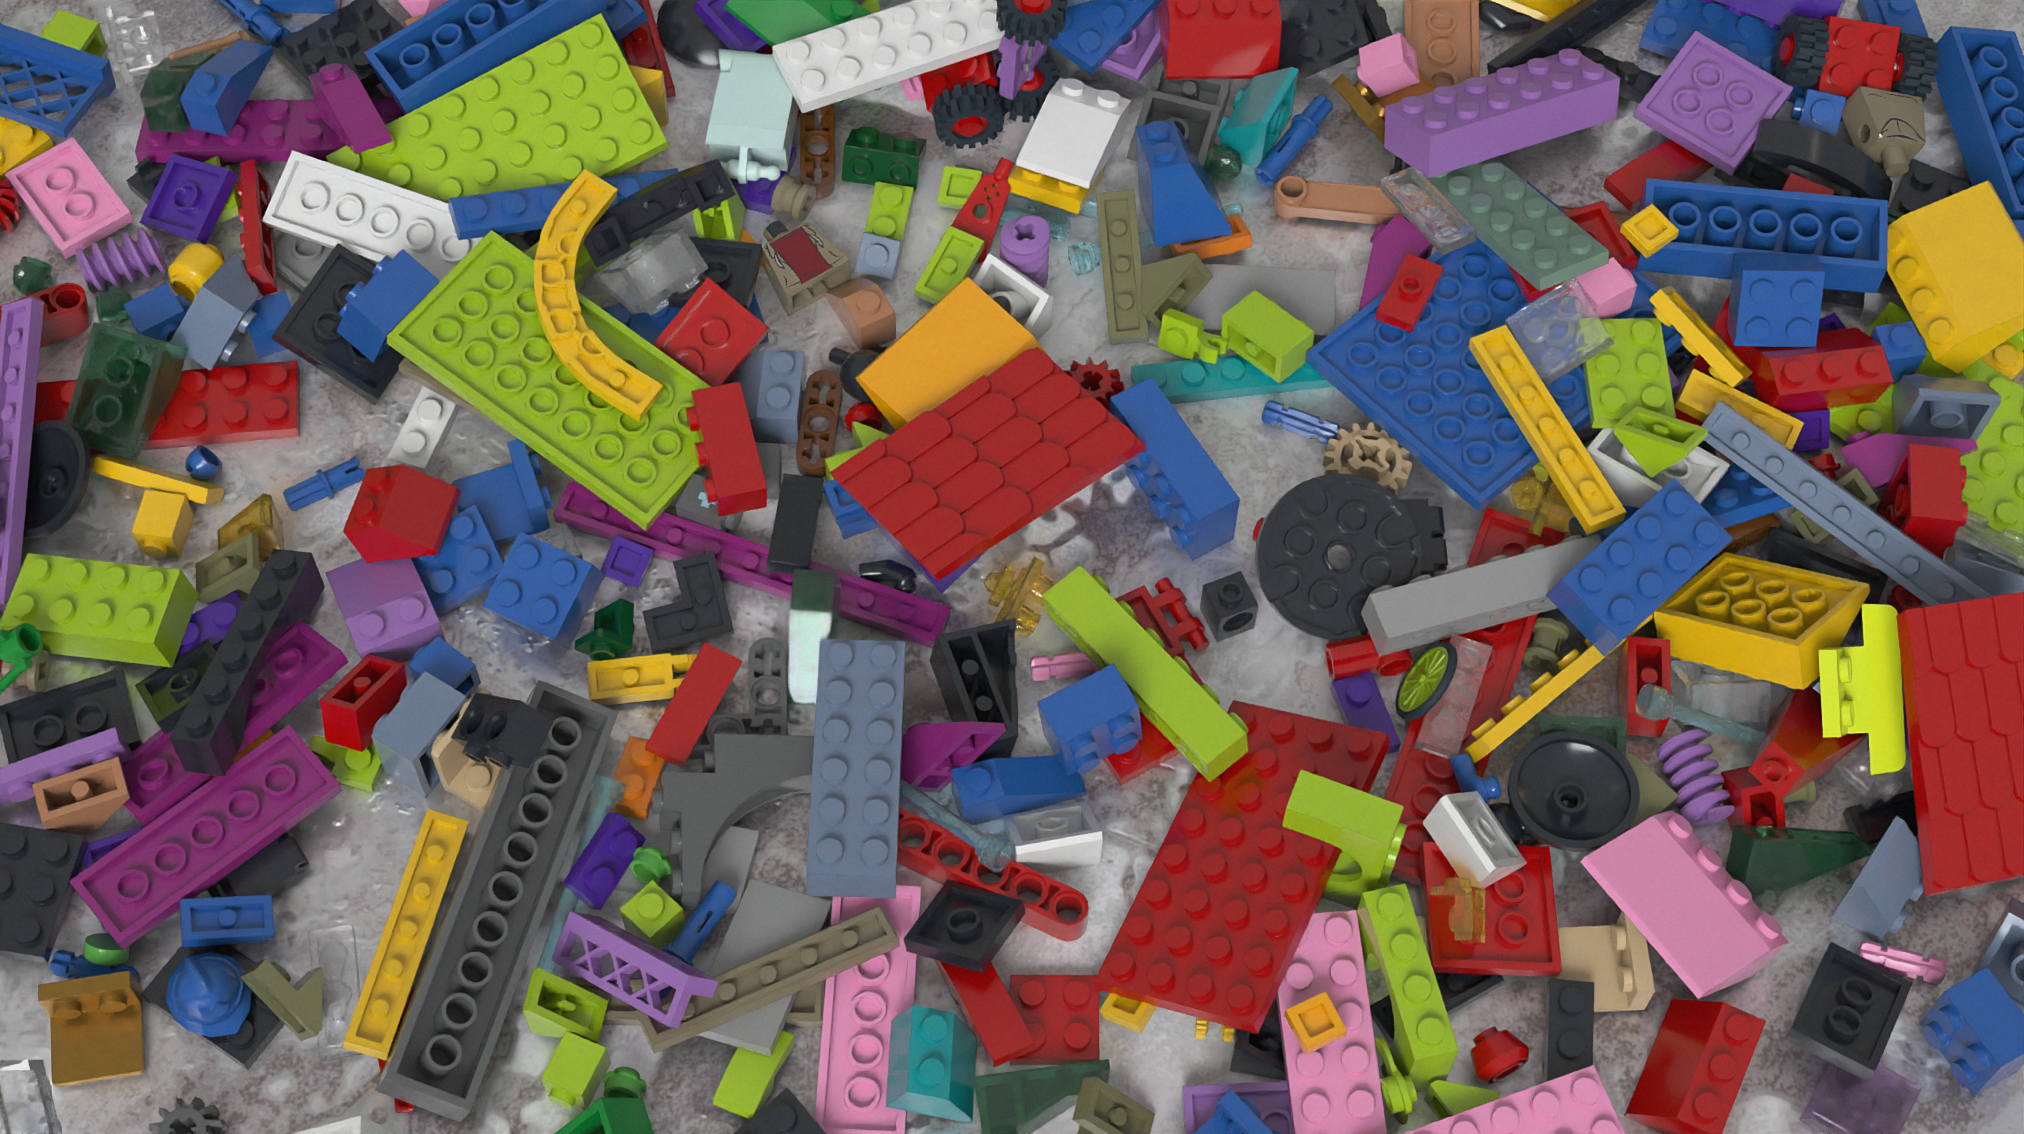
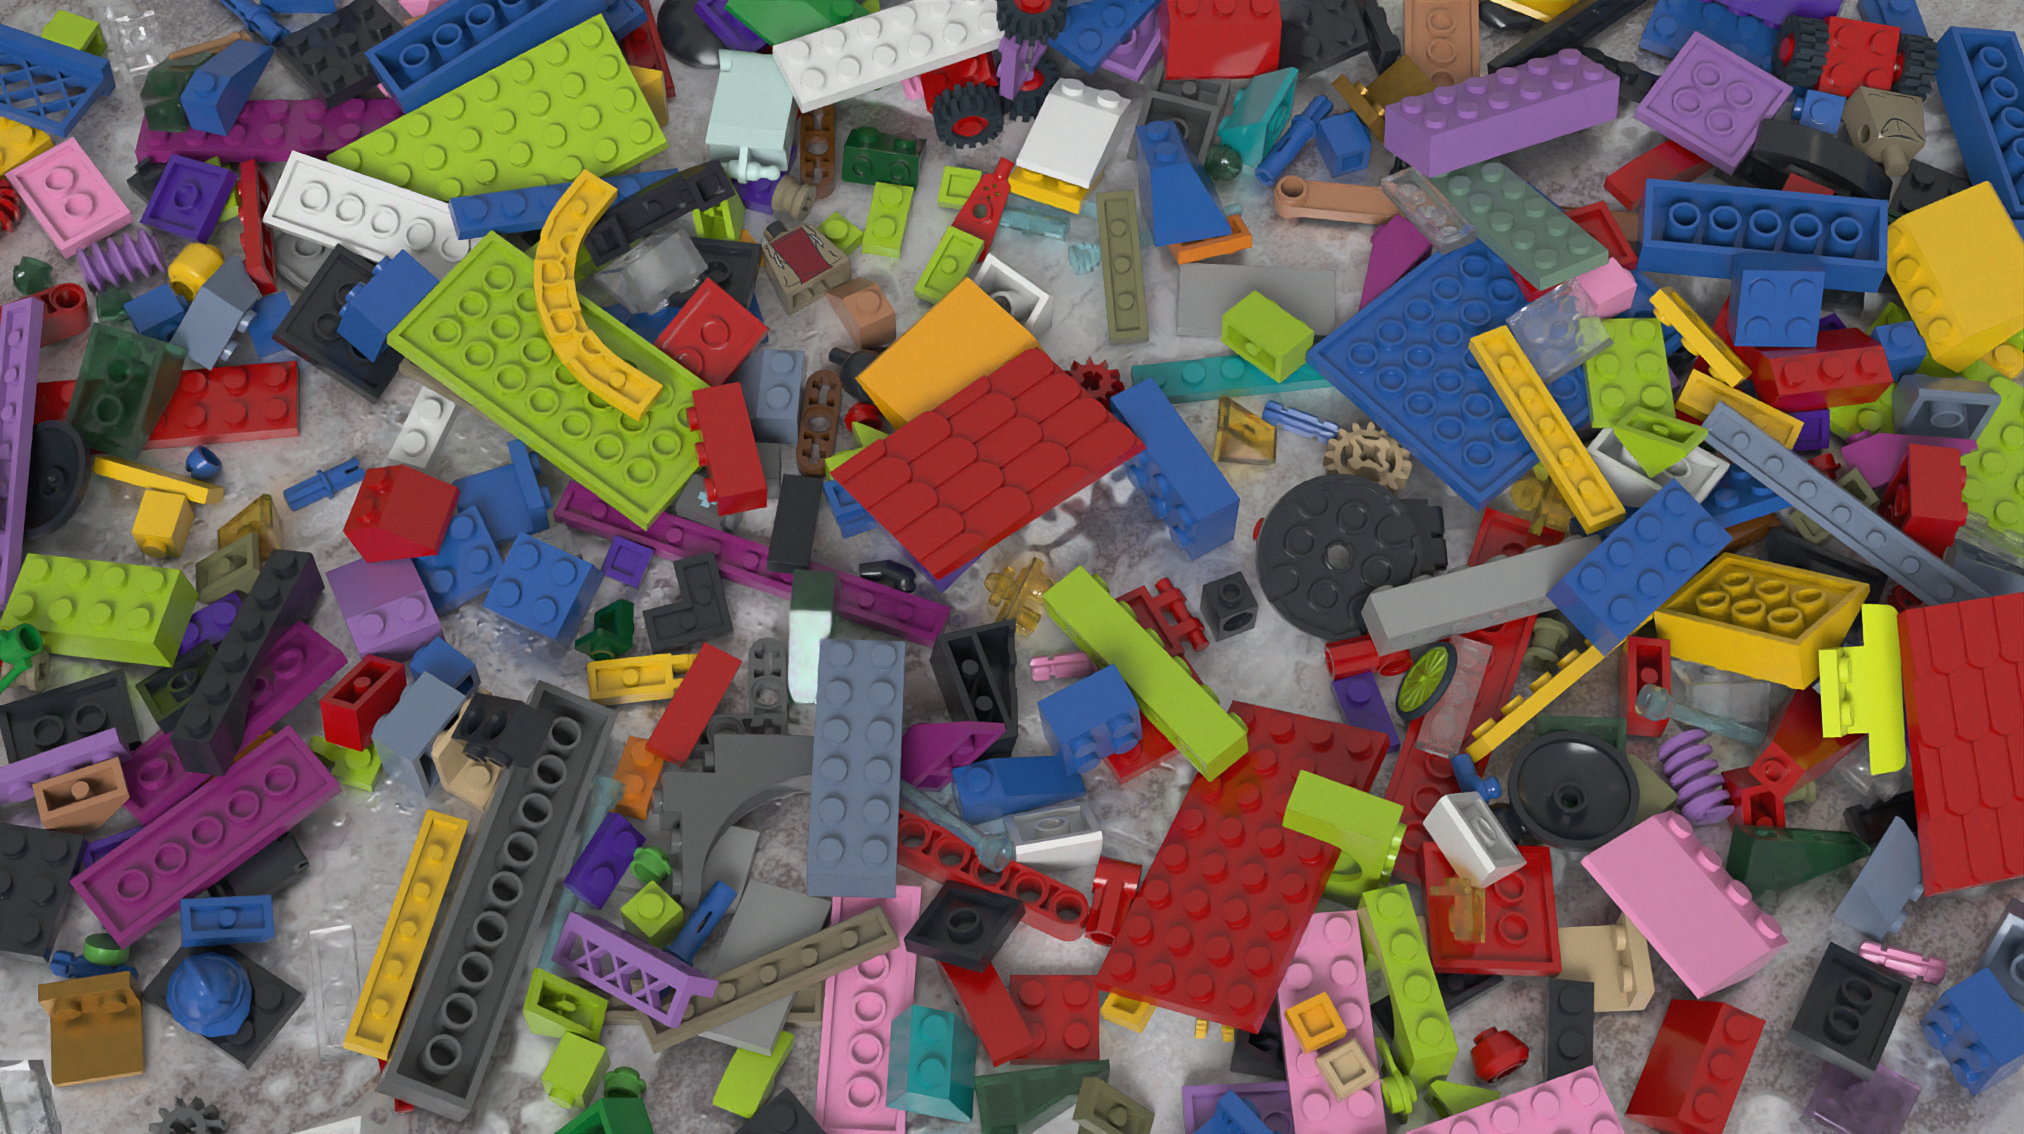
(295, 1005): olive slope -> none
(348, 108): magenta slope -> none
(841, 233): none -> lime plate
(879, 255): sand blue plate -> none
(1026, 247): medium lavender piece -> none
(1113, 890): none -> red piece
(1171, 285): olive slope -> none
(1185, 337): lime plate -> none
(1242, 436): none -> clear yellow slope
(1343, 143): none -> blue brick
(1346, 1070): none -> tan tile
(1388, 65): bright pink brick -> none
(1409, 293): red plate -> none
(1649, 231): yellow tile -> none

